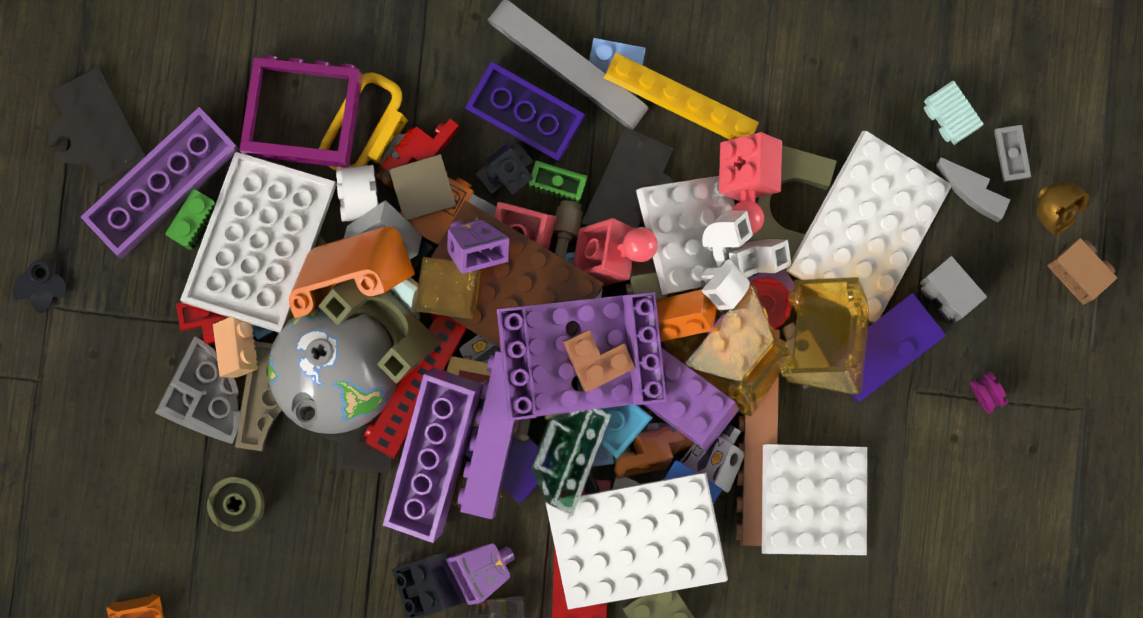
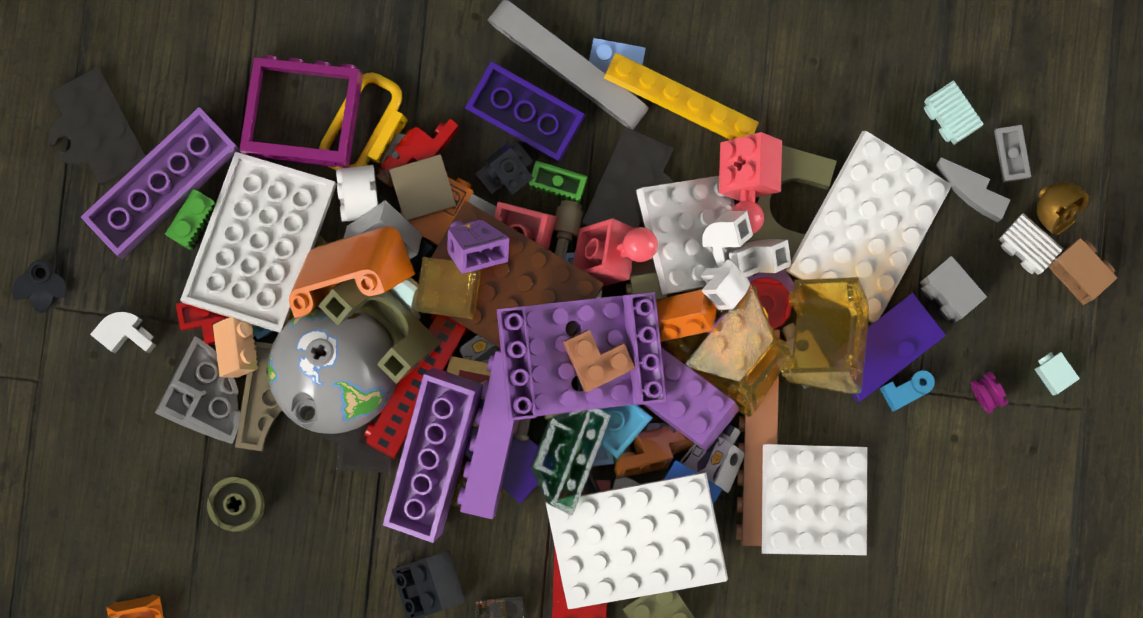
(119, 327): none -> white brick
(480, 571): medium lavender torso -> none
(917, 386): none -> dark azure leg
(1030, 245): none -> white brick
(1056, 372): none -> light aqua brick

